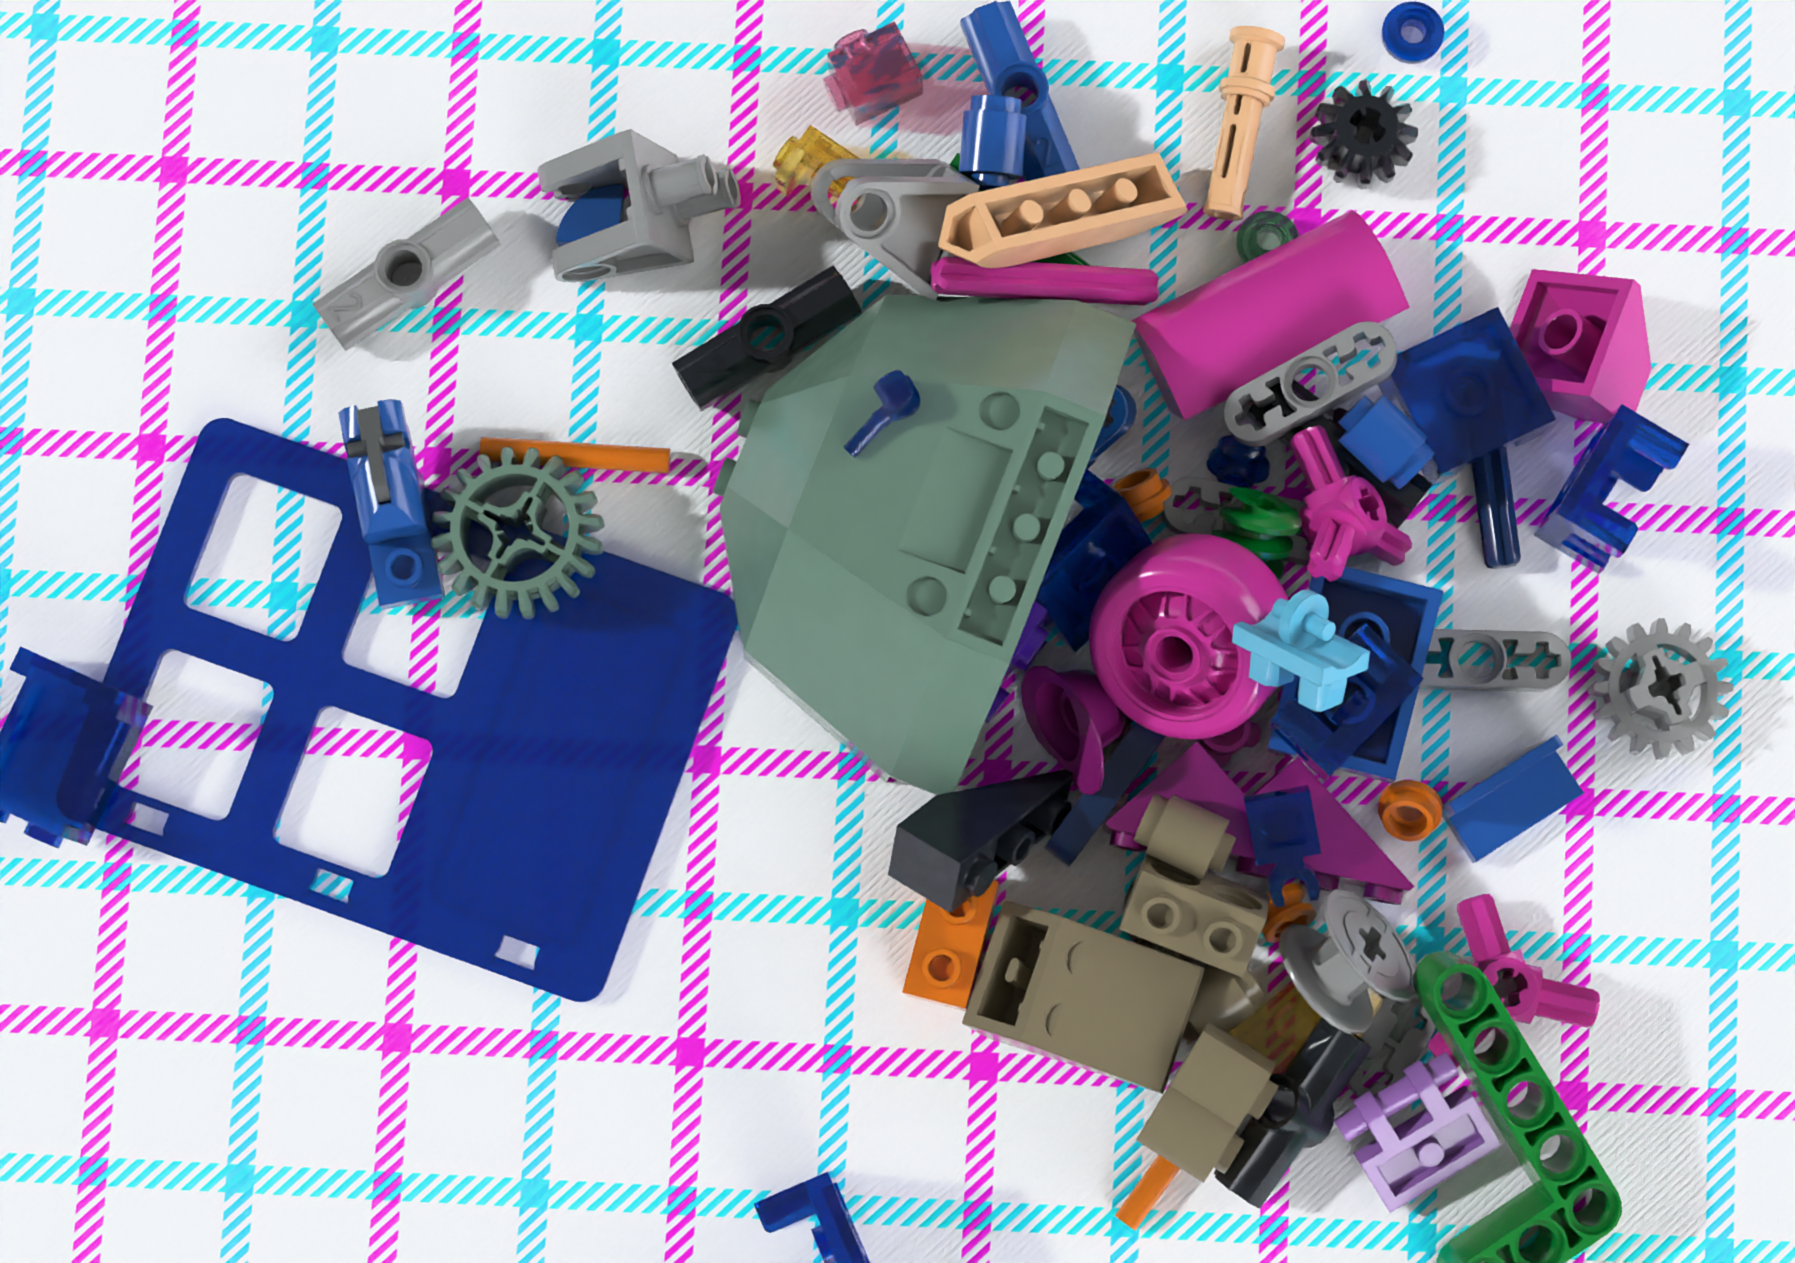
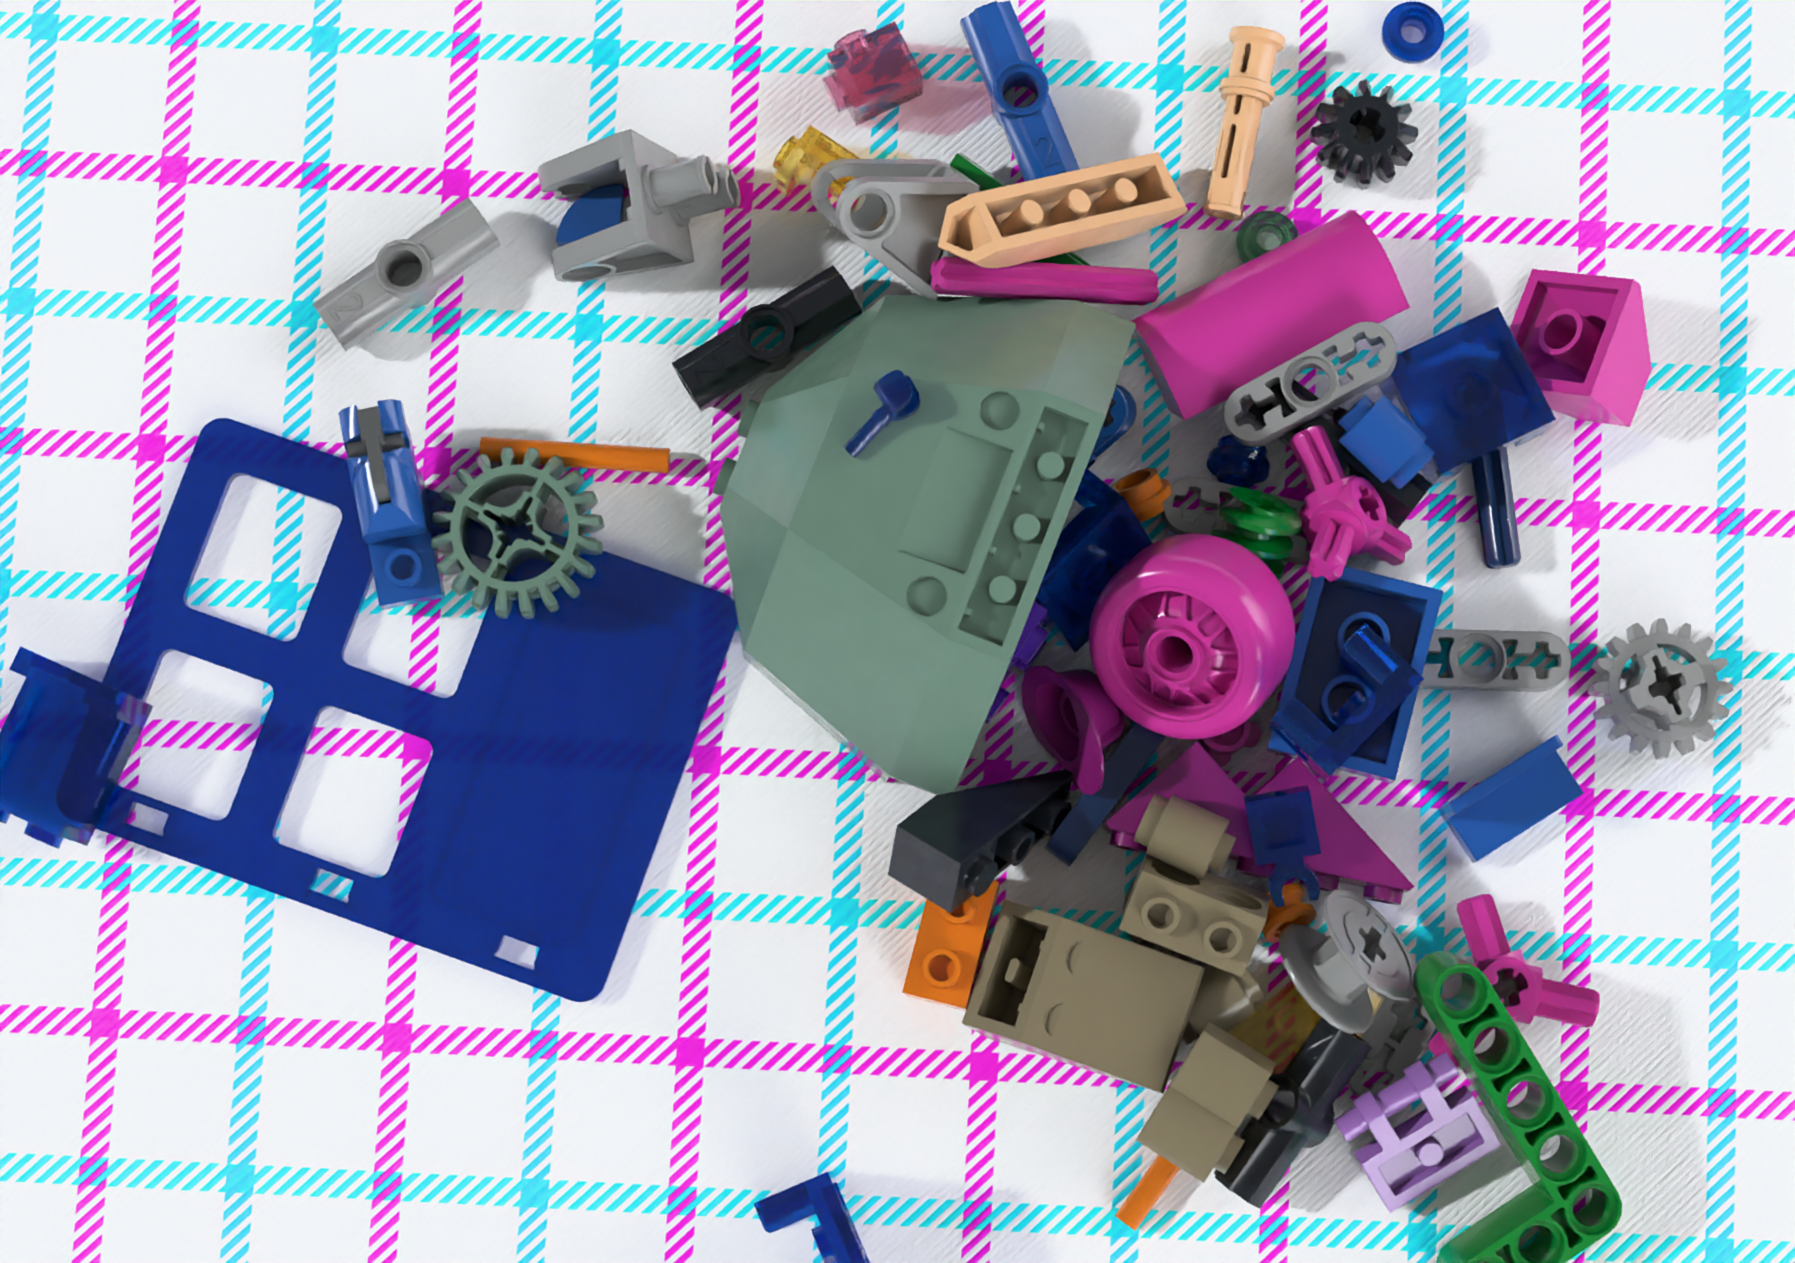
(993, 141): blue brick -> none
(1303, 643): medium azure hips -> none
(1408, 822): orange plate -> none
(1622, 449): clear blue panel -> none

